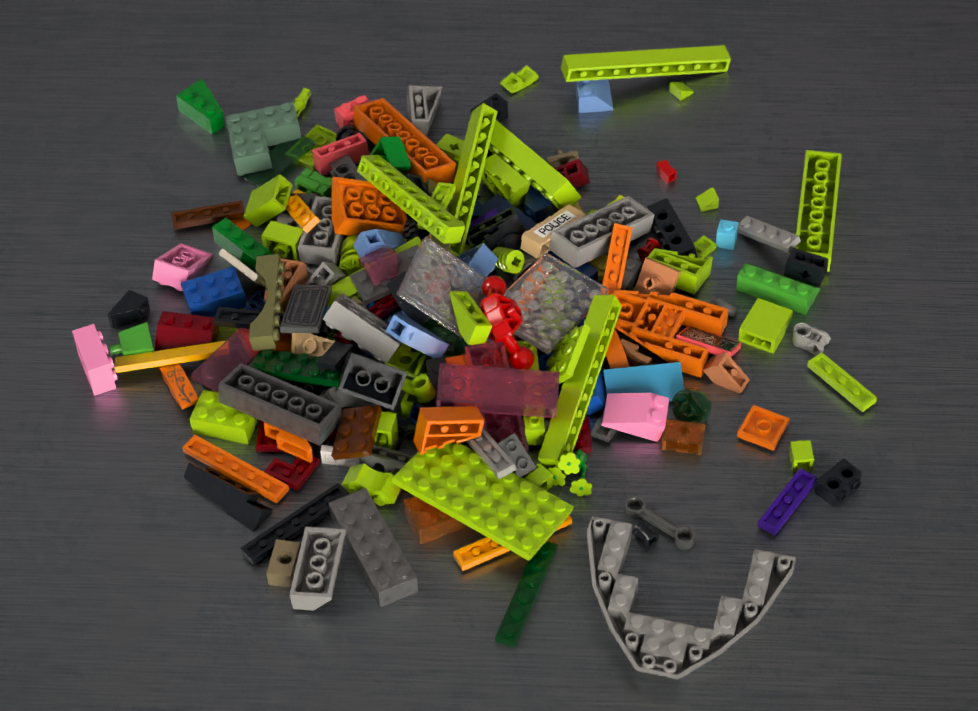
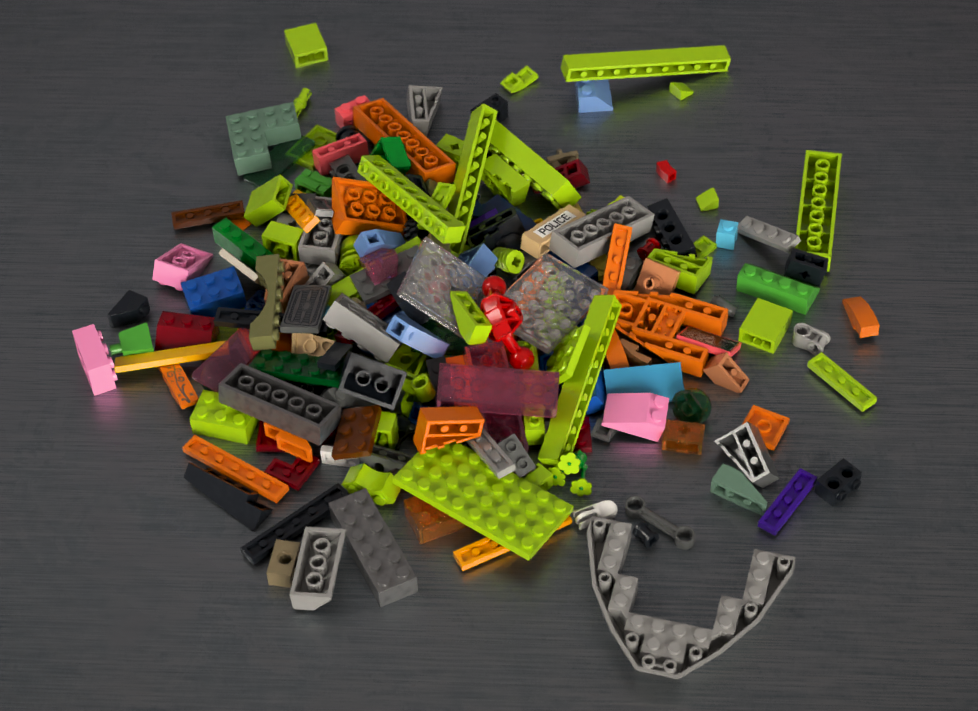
(201, 107): green wedge -> none
(306, 45): none -> lime brick
(319, 207): none -> dark grey tile
(525, 595): dark green plate -> none
(537, 206): dark blue slope -> none
(604, 509): none -> white arm
(735, 487): none -> sand green slope
(750, 454): none -> dark grey wedge
(801, 455): lime brick -> none
(861, 316): none -> orange slope

